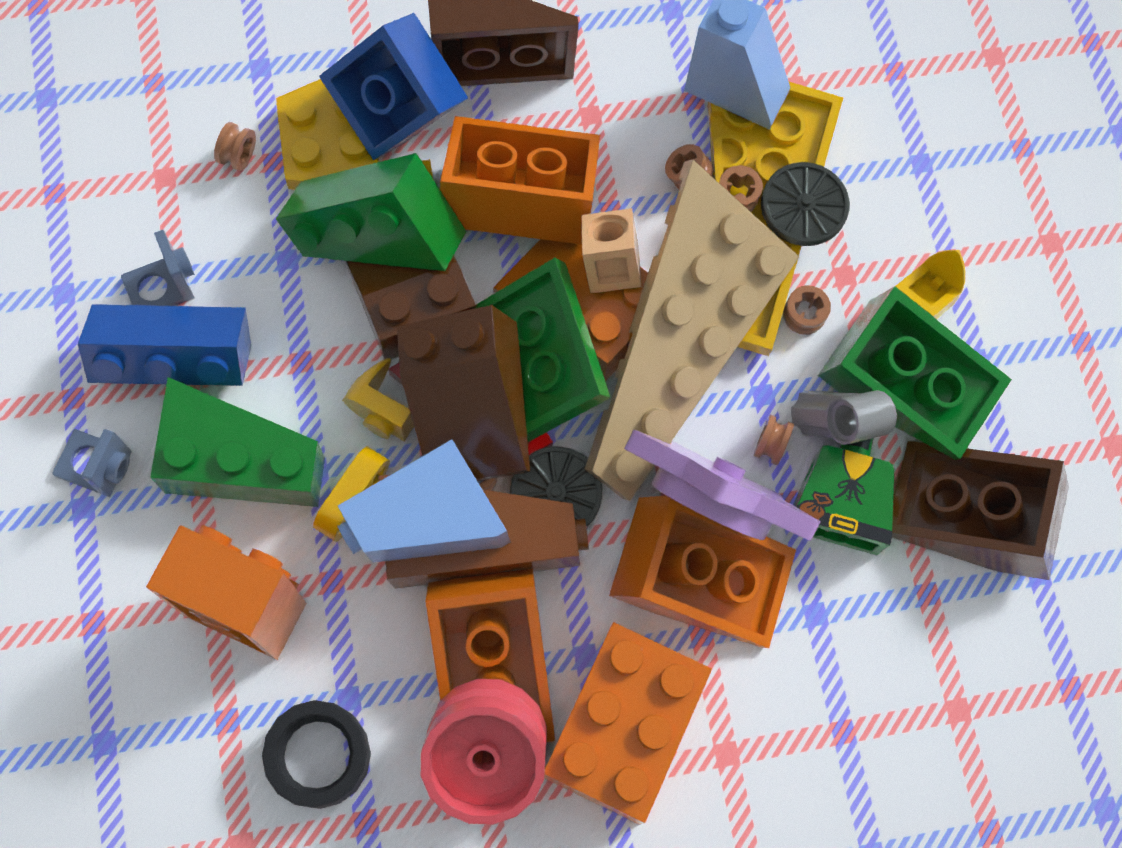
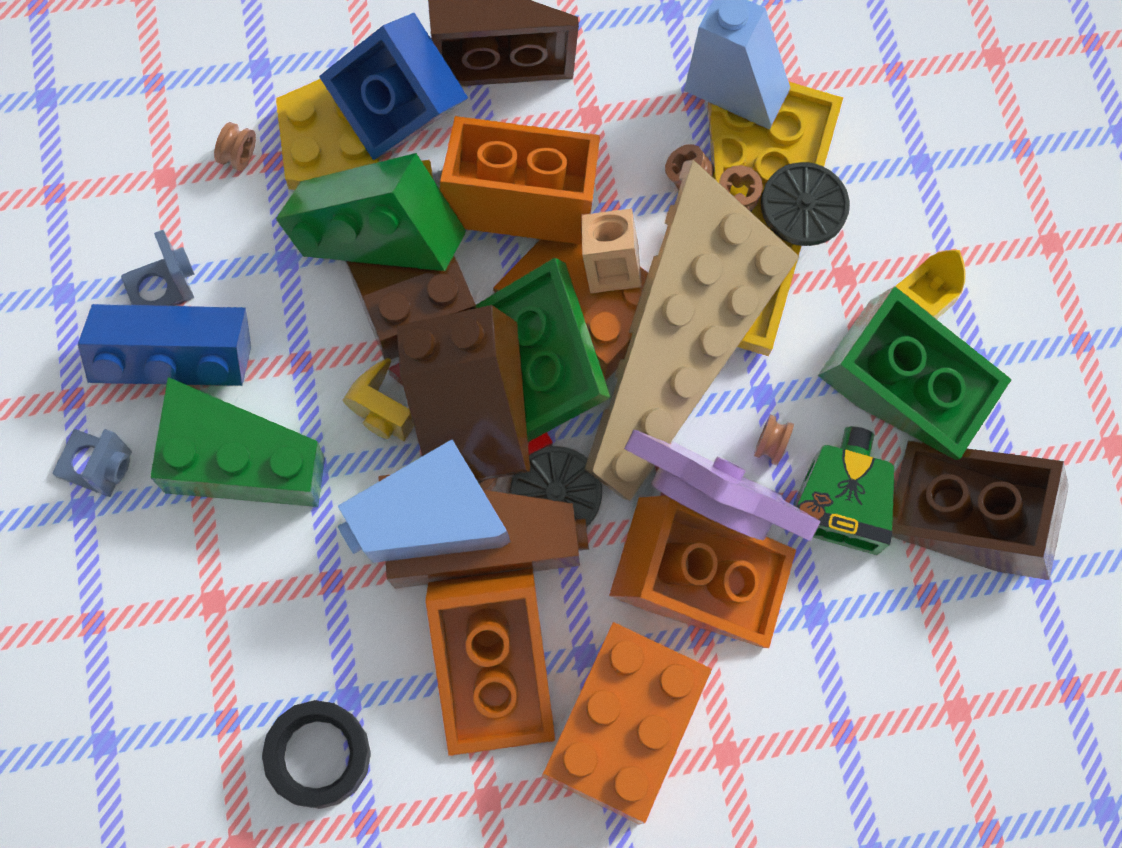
(227, 590): orange brick -> none
(359, 476): yellow beam -> none
(484, 752): coral wheel -> none
(815, 297): nougat bush -> none
(844, 415): light grey piece -> none

